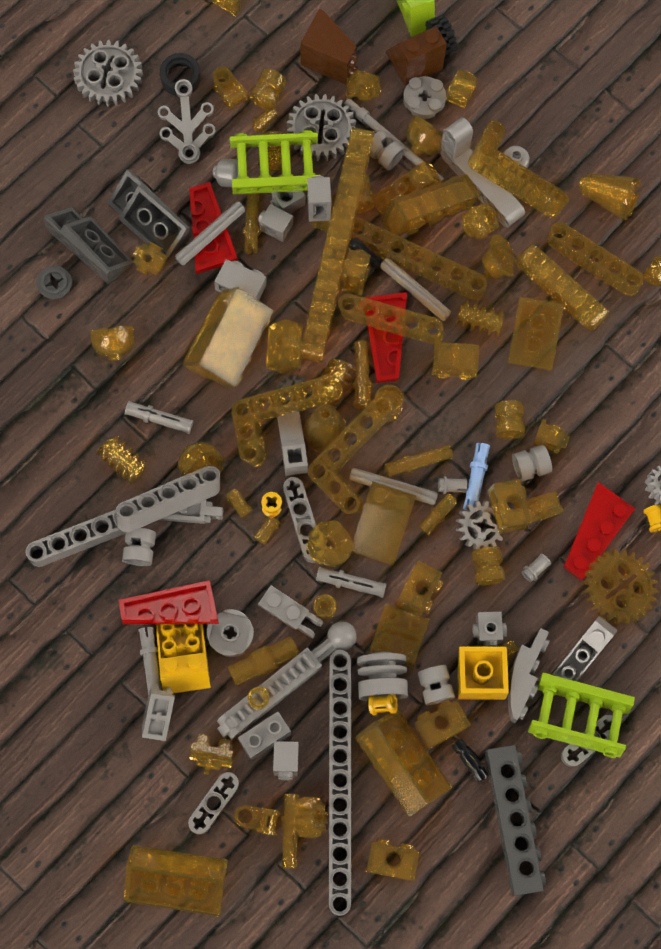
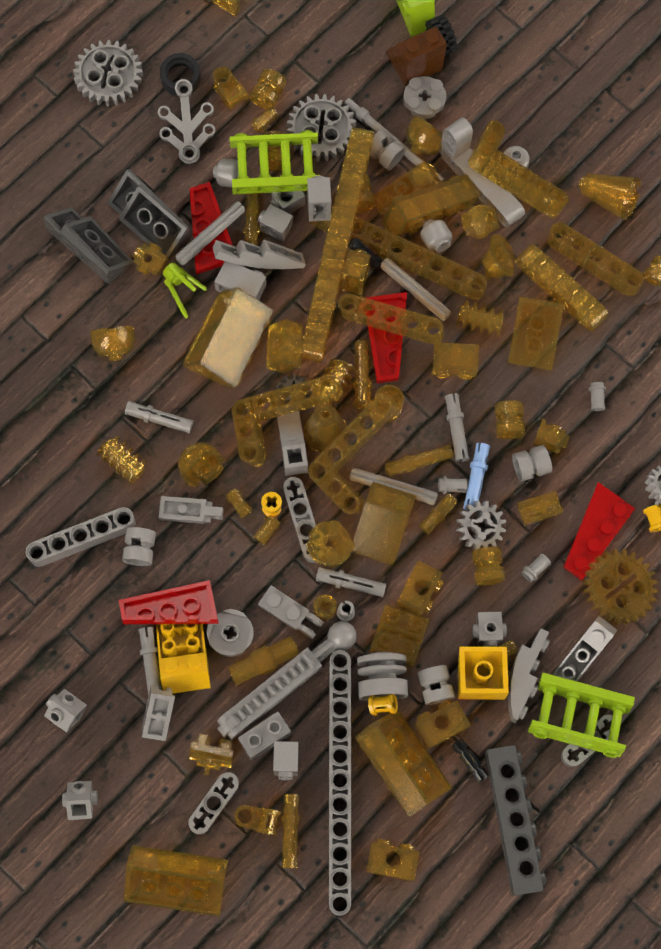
(59, 274): dark grey gear -> none
(64, 710): none -> light grey brick
(79, 800): none -> light grey brick
(168, 499): light grey beam -> none
(176, 276): none -> lime plant
(265, 694): clear yellow bush -> none
(266, 256): none -> light grey slope
(309, 817): clear yellow gear -> none
(328, 49): reddish brown slope -> none
(343, 615): none -> light grey pin
(363, 86): clear yellow brick -> none
(436, 235): none -> light grey head
(455, 419): none -> light grey pin
(461, 88): clear yellow brick -> none
(506, 518): clear yellow brick -> none
(597, 396): none -> light grey pin

